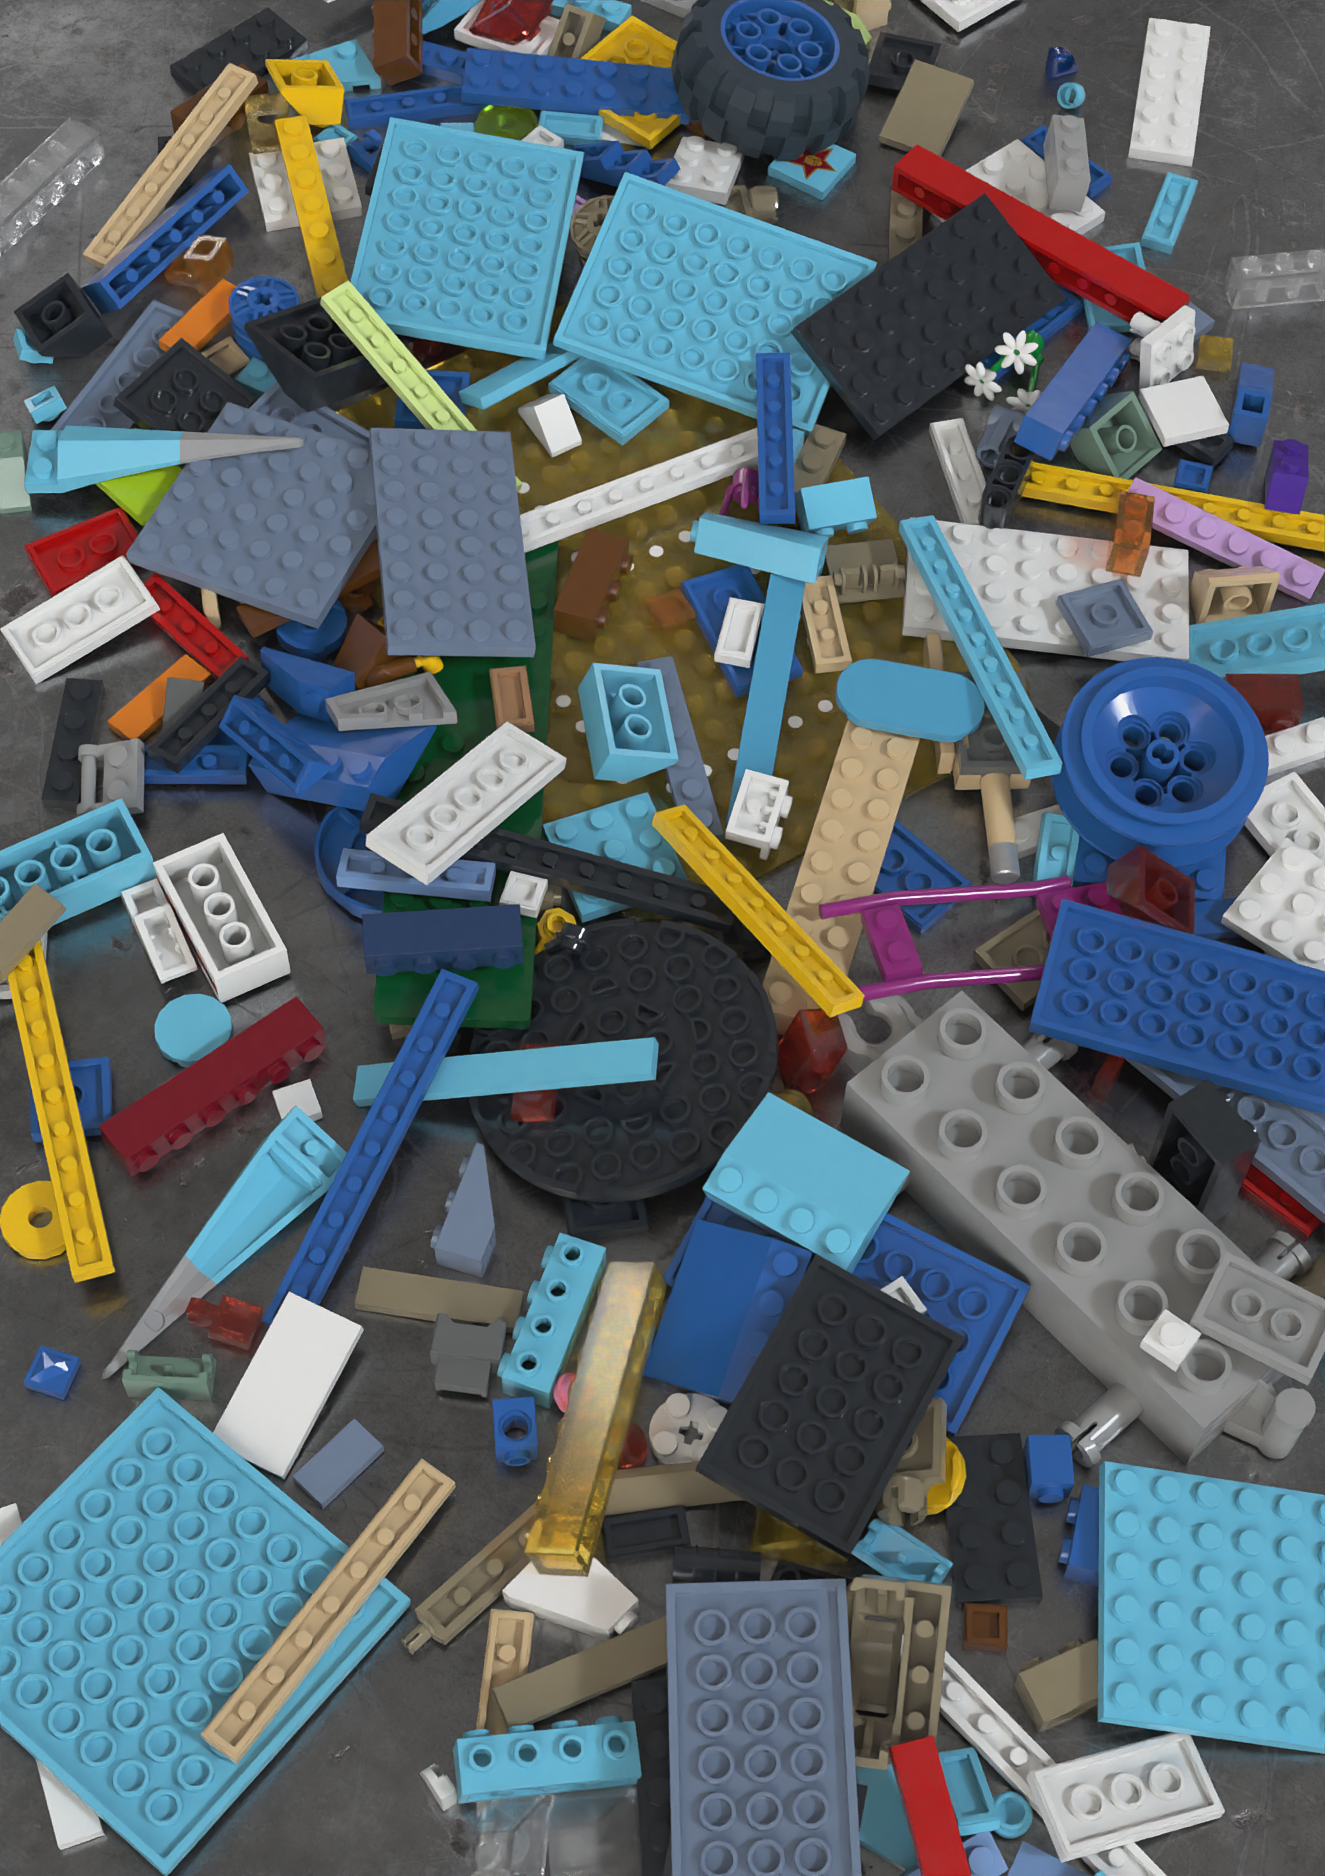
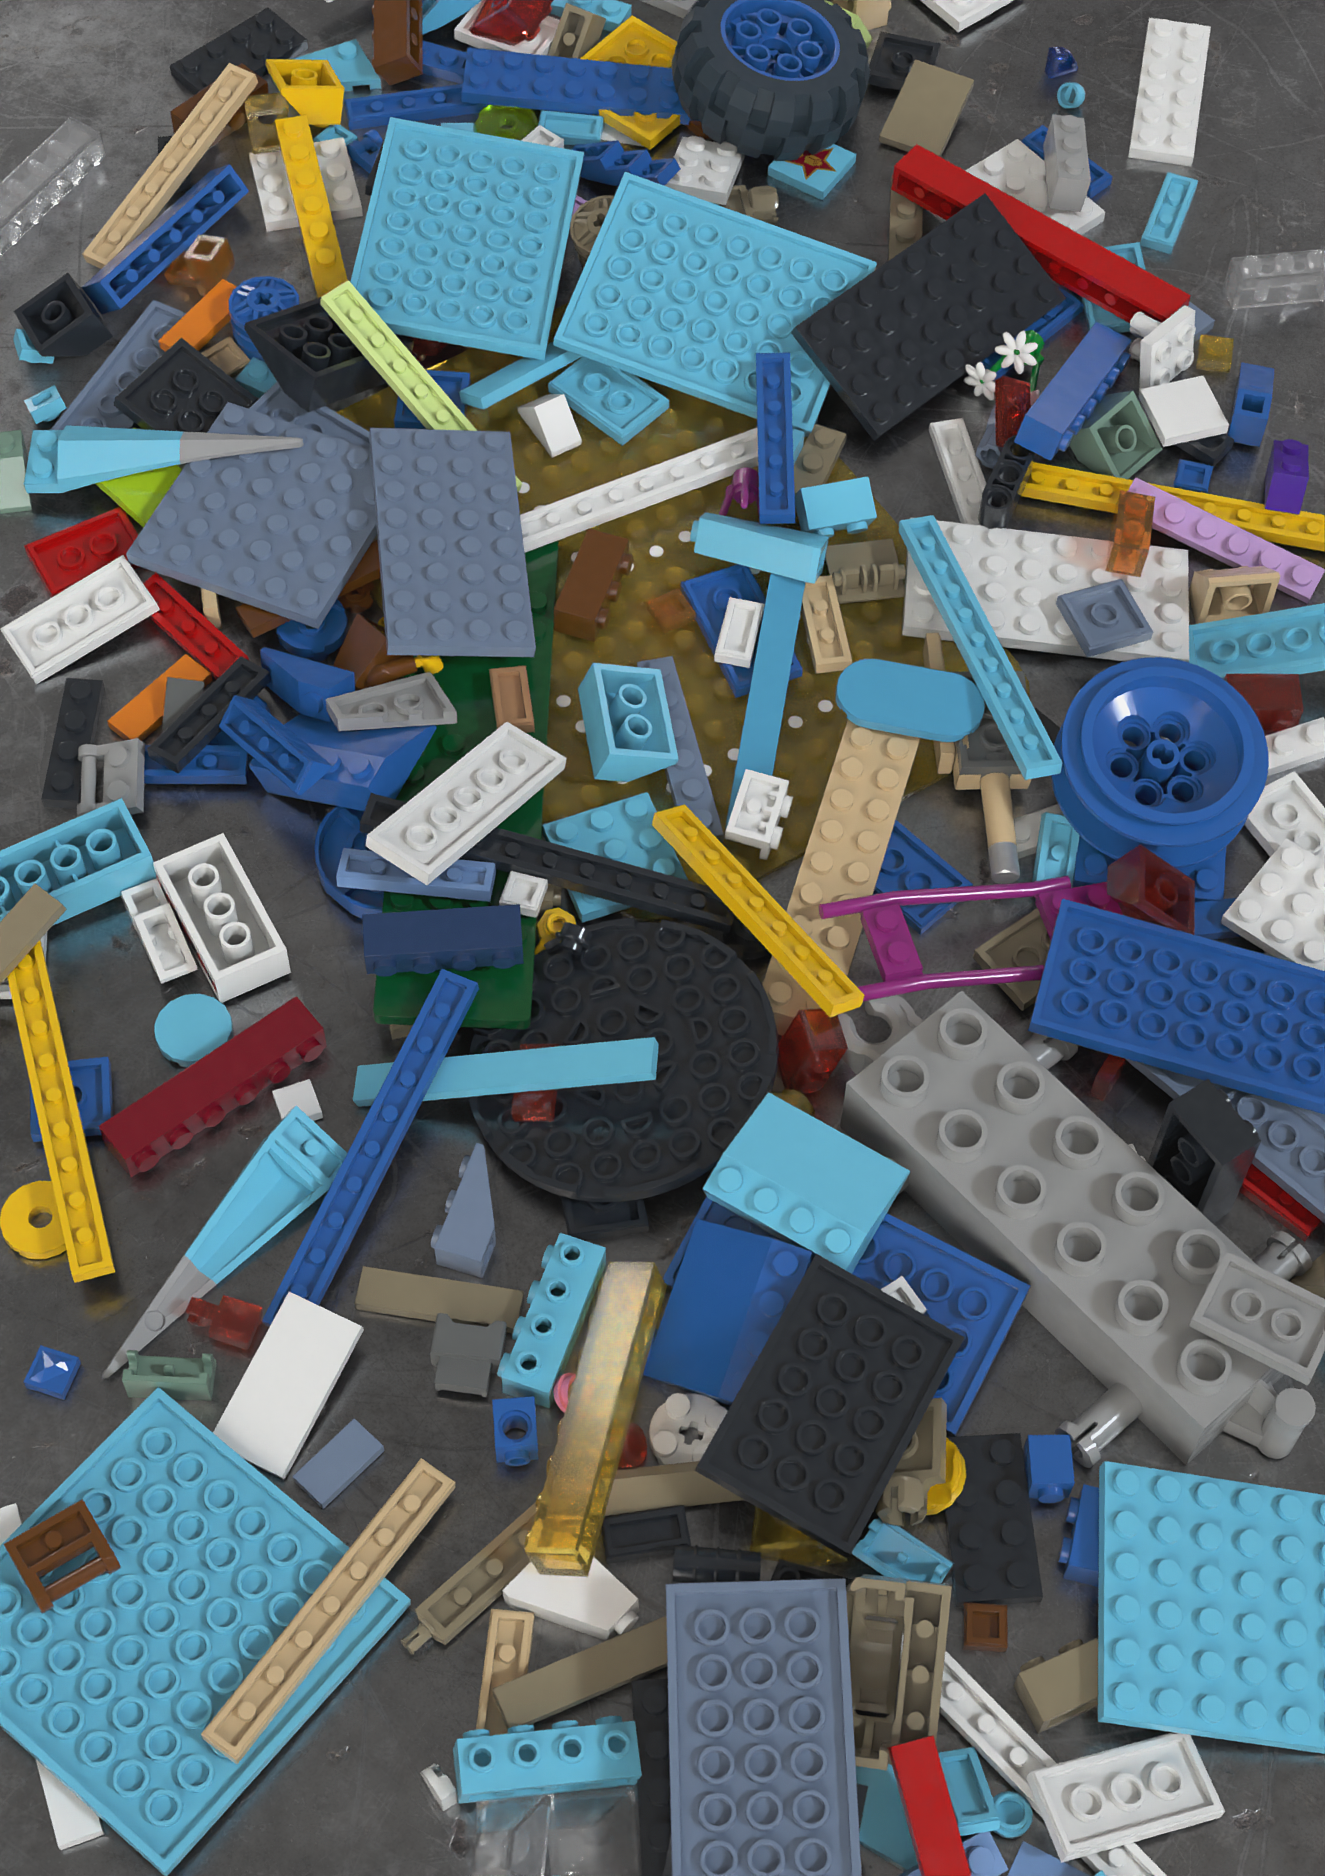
(53, 1545): none -> reddish brown plate
(1011, 405): none -> clear red plate
(1170, 1340): white plate -> none

